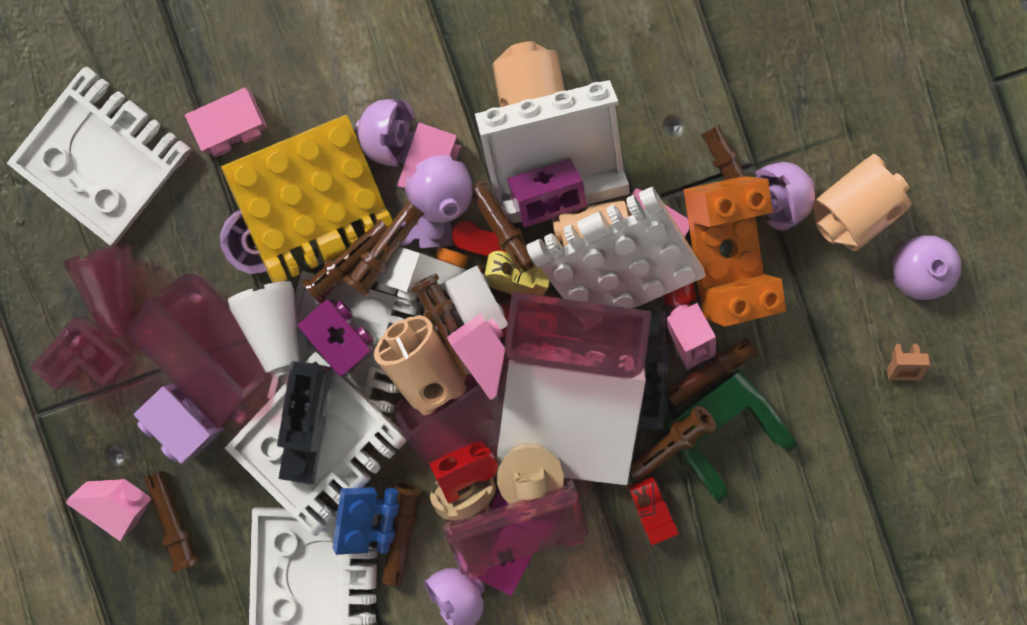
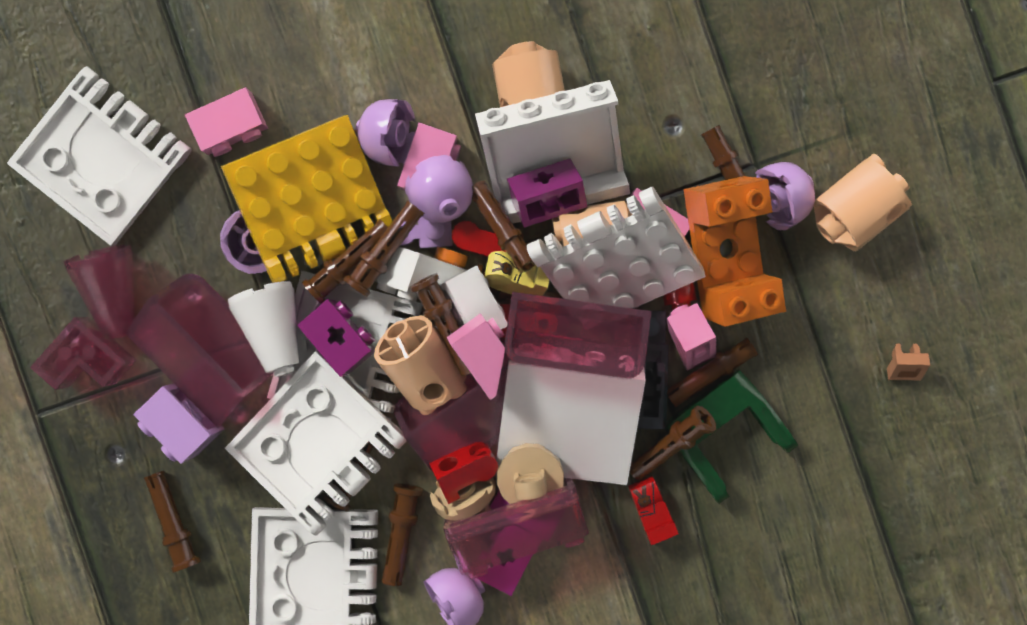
(111, 505): bright pink slope -> none
(303, 421): black plate -> none
(355, 520): blue plate -> none
(926, 267): lavender cylinder -> none

